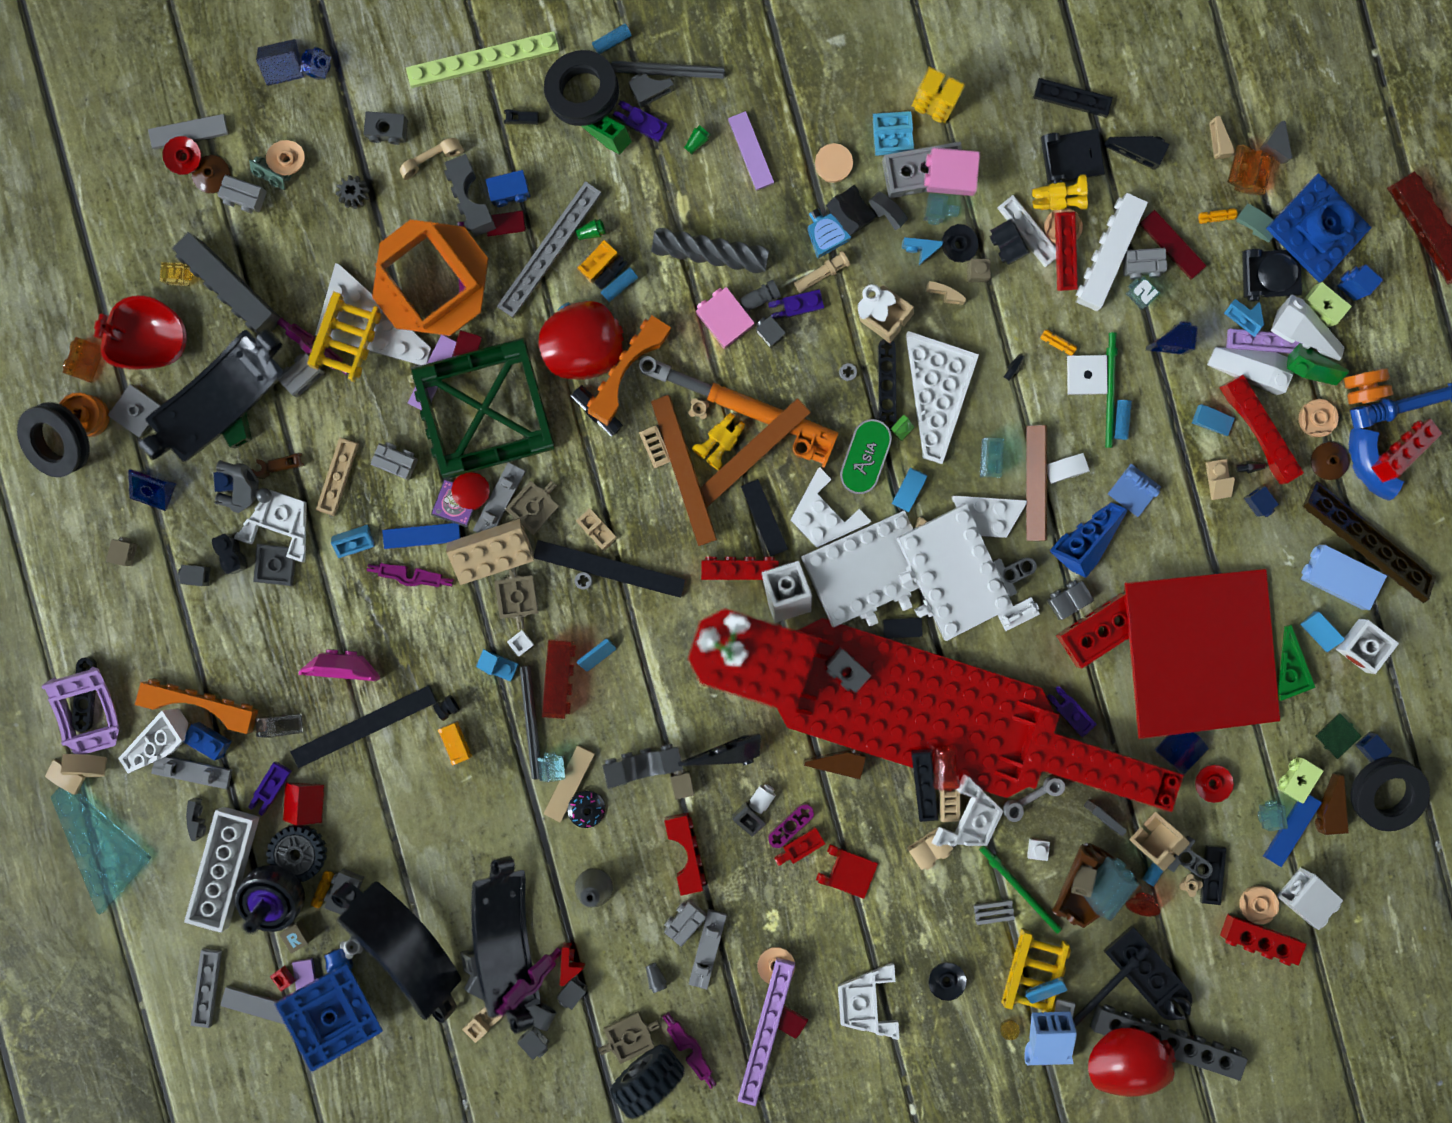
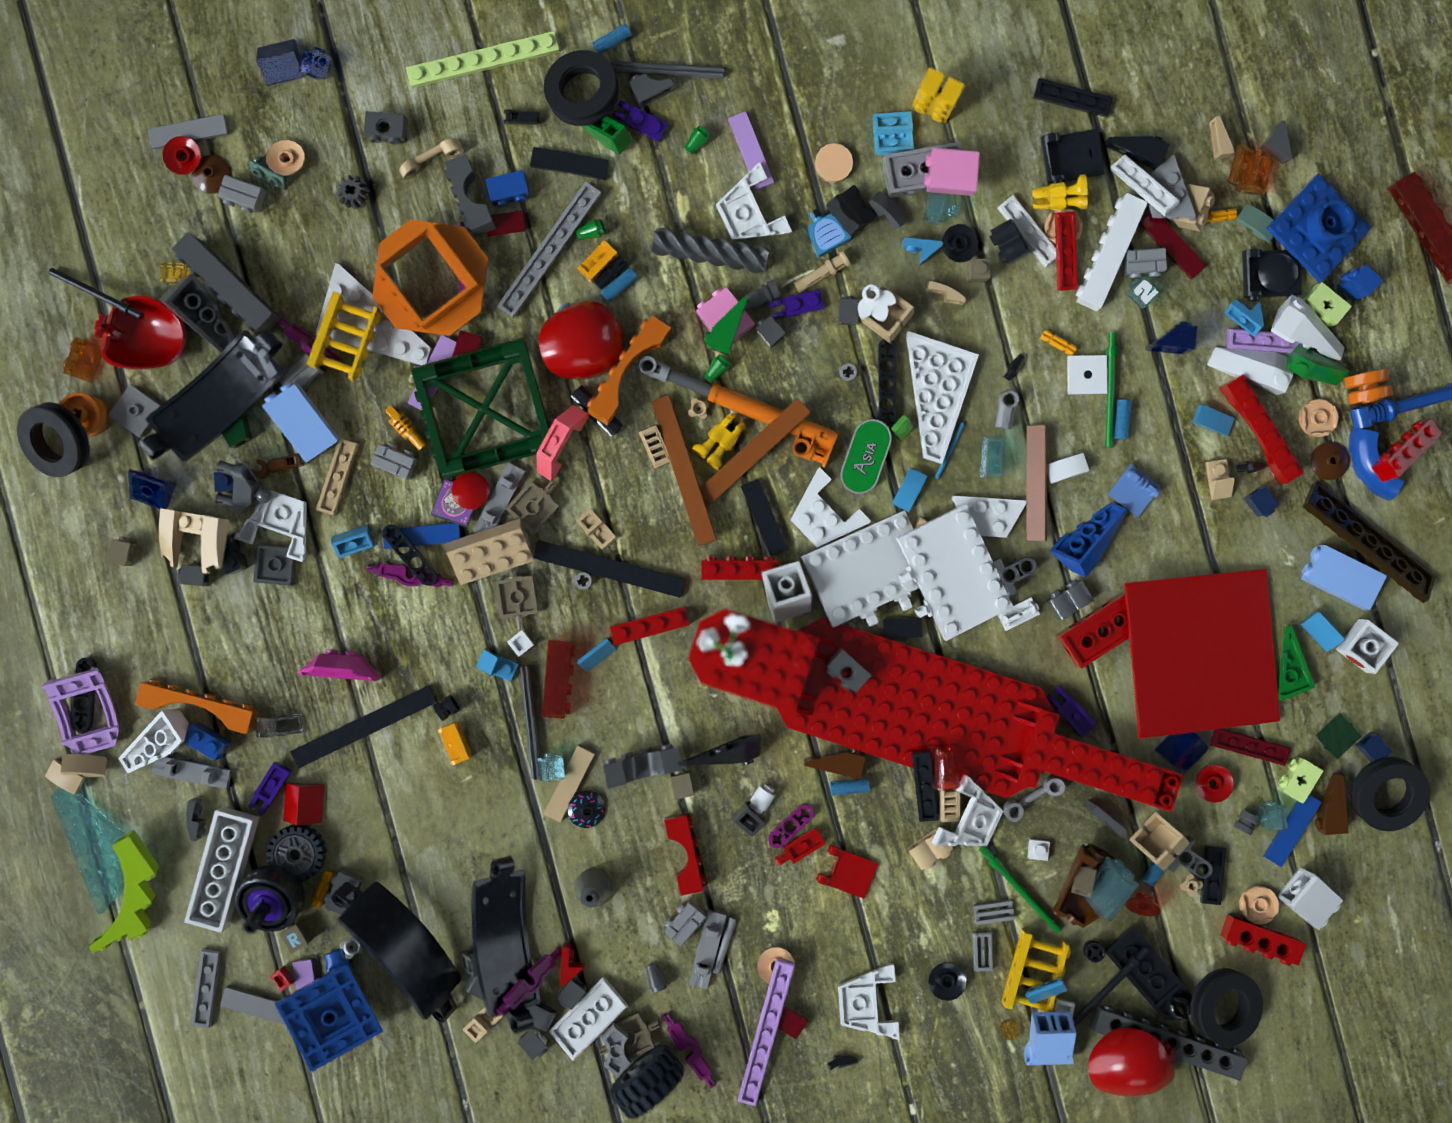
(123, 307): none -> black bar
(138, 869): none -> lime arch
(194, 306): none -> dark grey wedge
(212, 532): none -> tan wedge
(300, 421): none -> light blue brick
(405, 428): none -> light orange hinge
(412, 553): none -> black beam
(556, 439): none -> coral slope
(569, 163): none -> black tile
(588, 1018): none -> white tile
(617, 1059): none -> light grey tile
(649, 626): none -> red arch
(717, 367): none -> green cone
(724, 331): none -> green slope
(724, 945): none -> light grey piece
(742, 213): none -> white wing
(841, 1061): none -> black bar
(847, 311): none -> dark grey brick
(851, 788): none -> dark azure piece
(950, 449): none -> dark azure axle
(982, 934): none -> light grey tile
(1006, 412): none -> light grey piece
(1094, 955): none -> black wheel
(1145, 185): none -> white tile
(1170, 177): none -> light grey wing
(1201, 200): none -> tan brick
(1246, 822): none -> dark grey wheel
(1247, 1015): none -> black tyre
(1250, 746): none -> dark red tile

